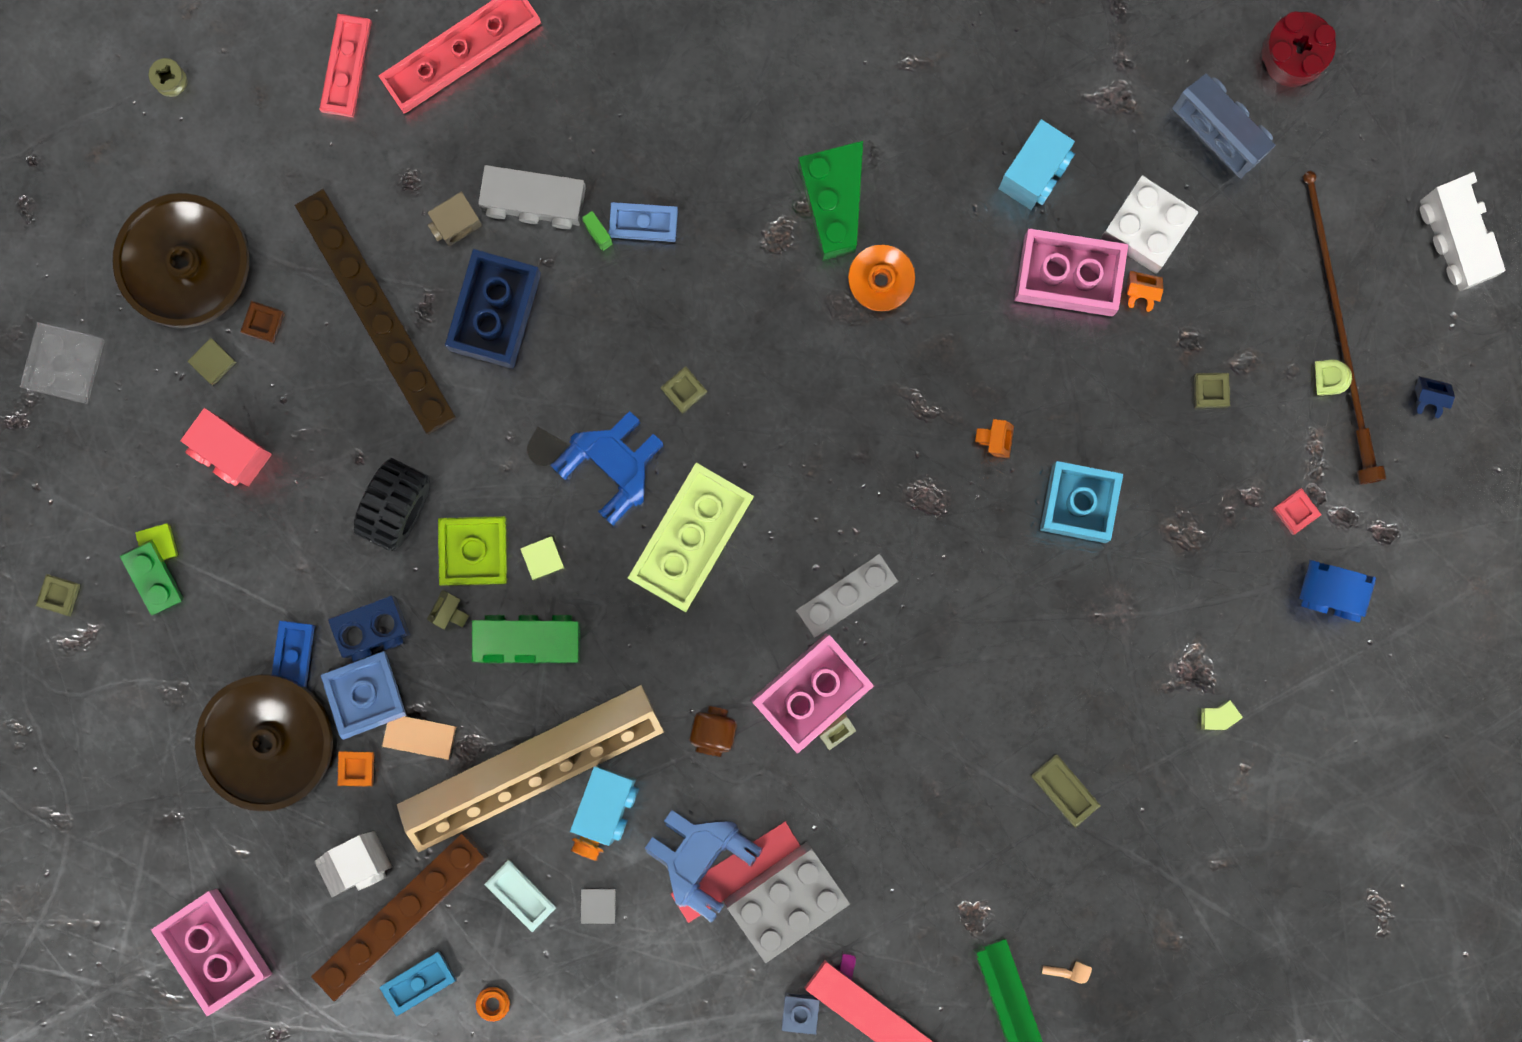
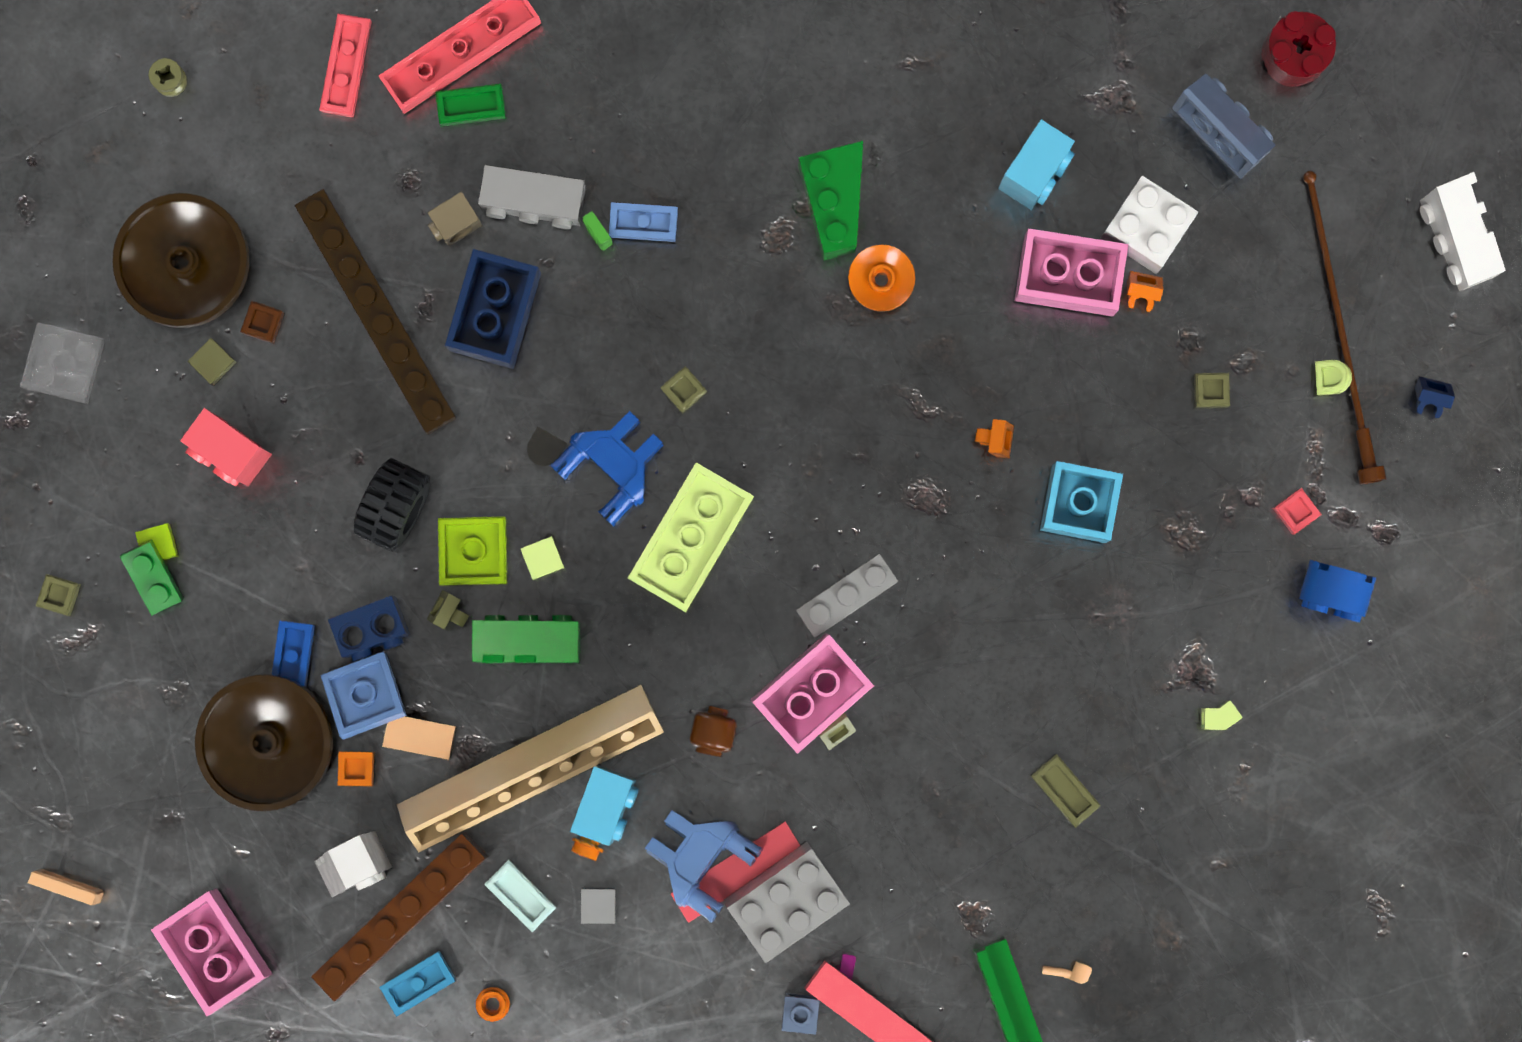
(66, 886): none -> light nougat tile
(470, 105): none -> green tile

